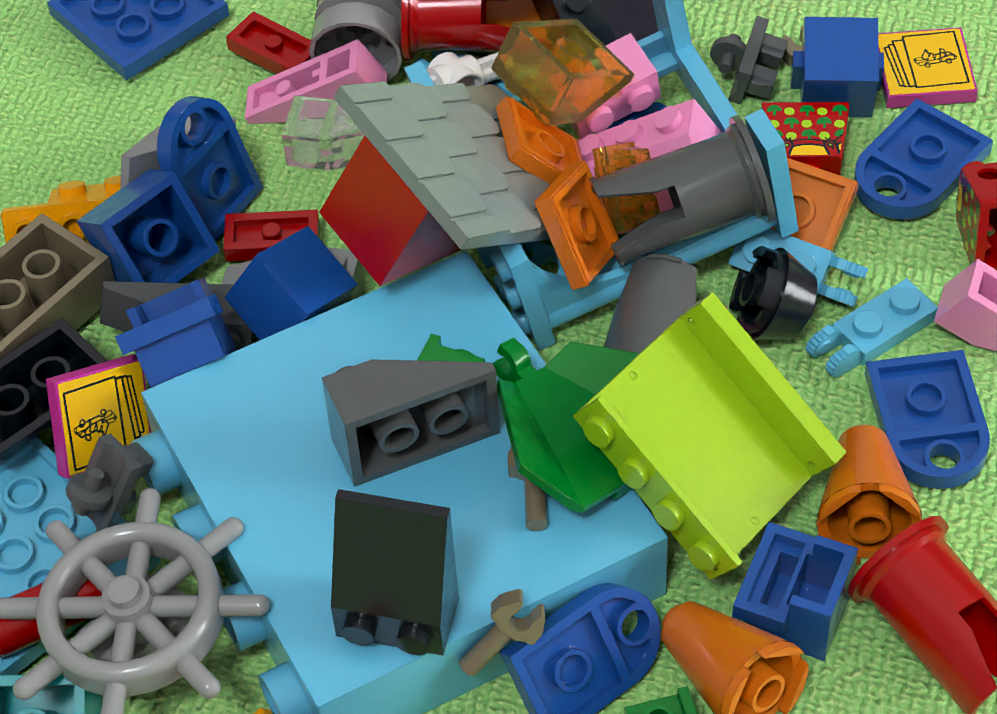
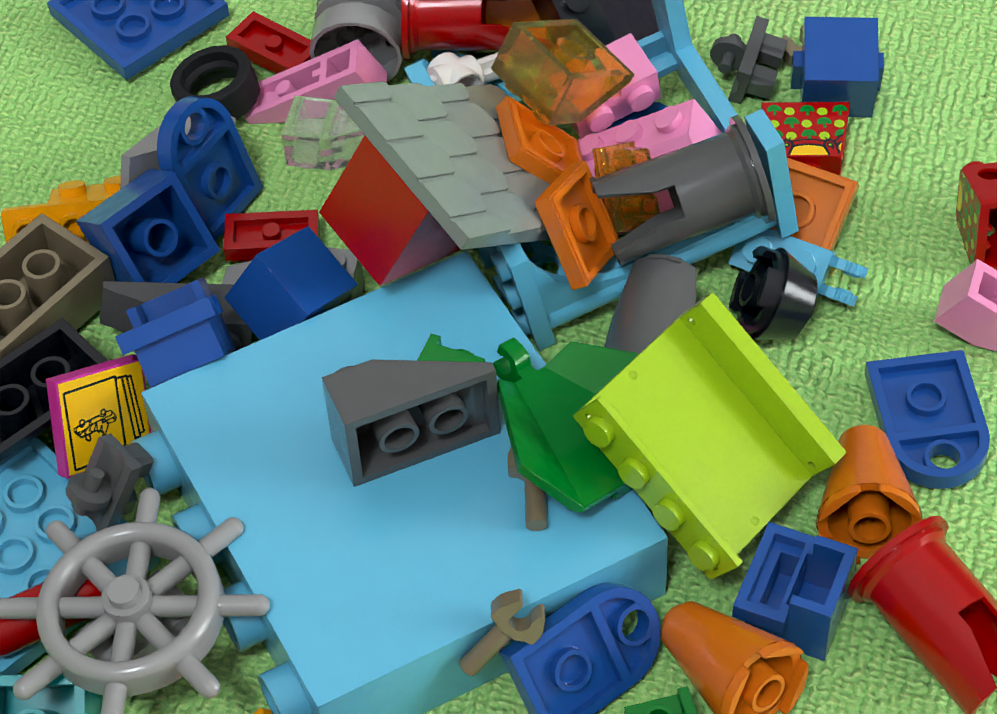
(214, 64): none -> black tyre
(393, 573): black slope -> none
(873, 328): medium azure hinge -> none
(919, 159): blue plate -> none
(926, 67): yellow tile -> none

